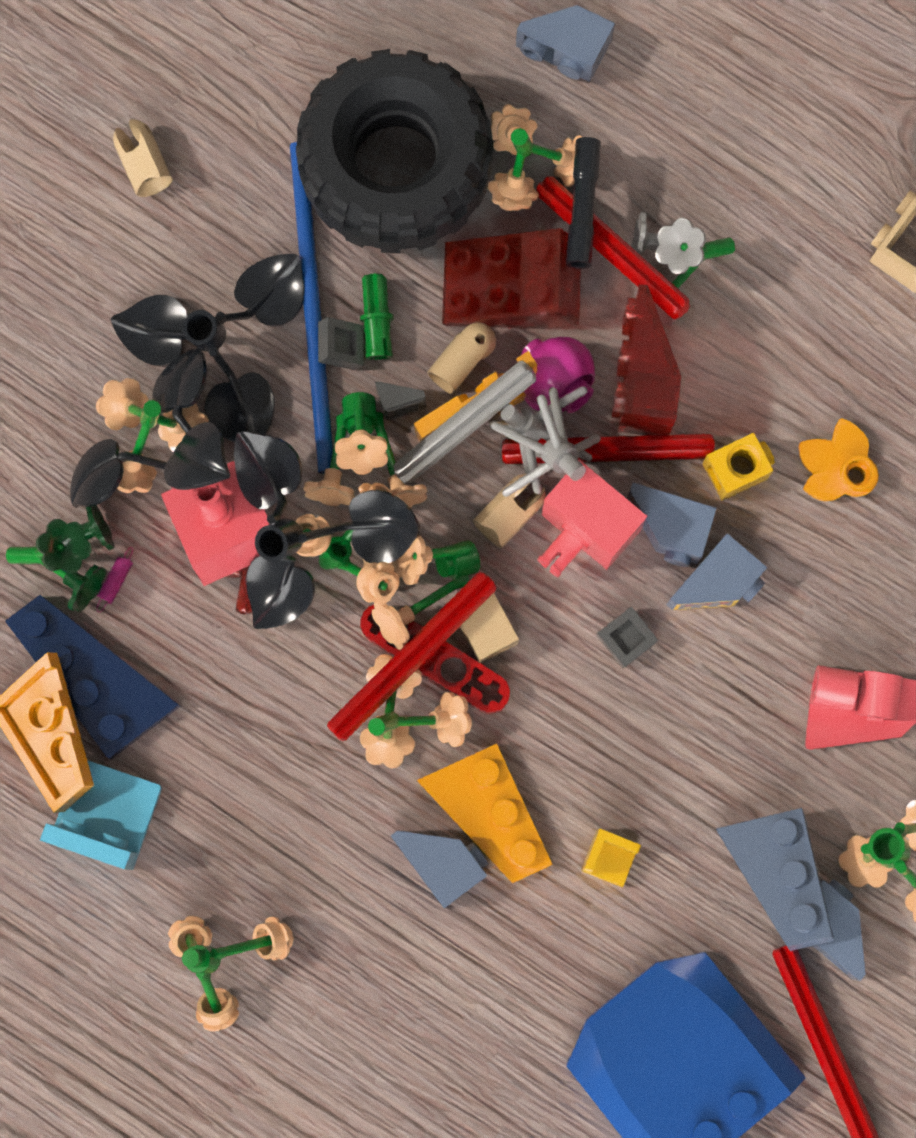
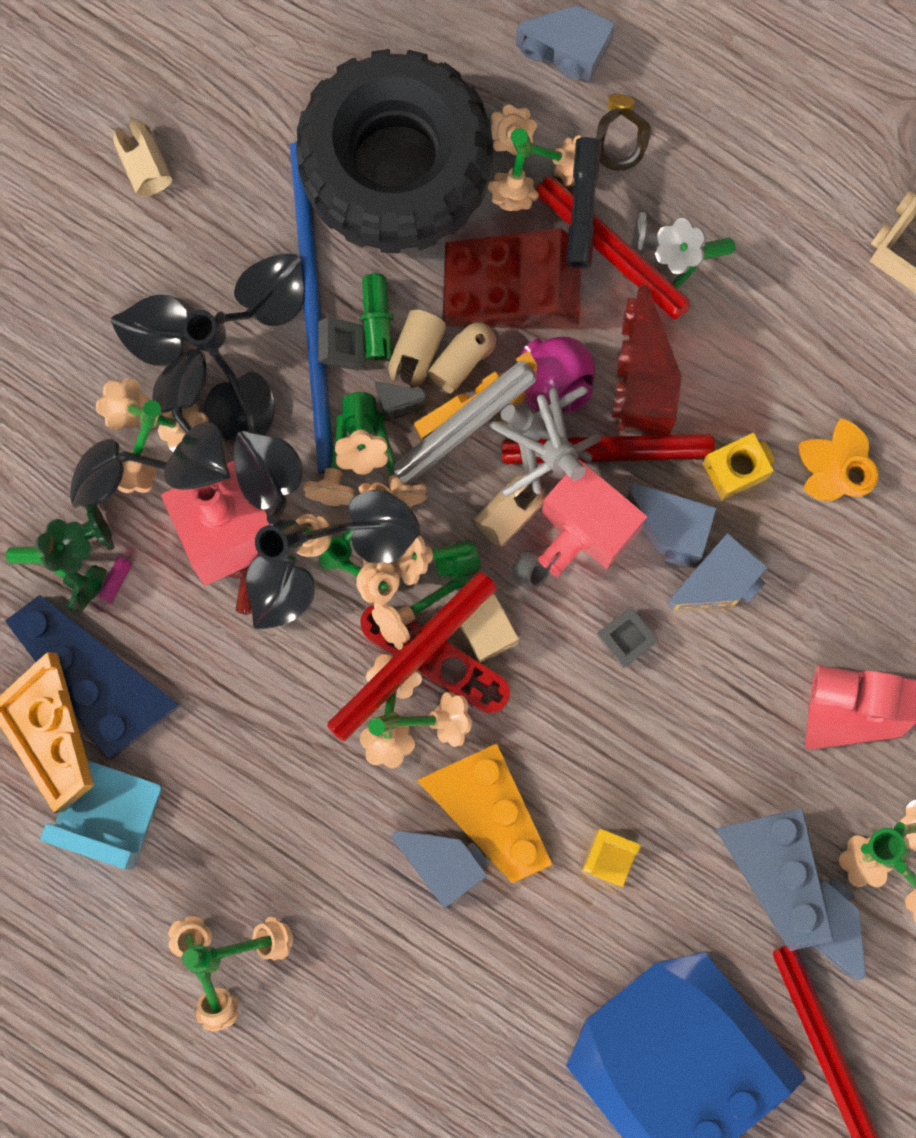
(418, 341): none -> tan piece
(529, 570): none -> dark grey hinge
(623, 105): none -> dark brown piece

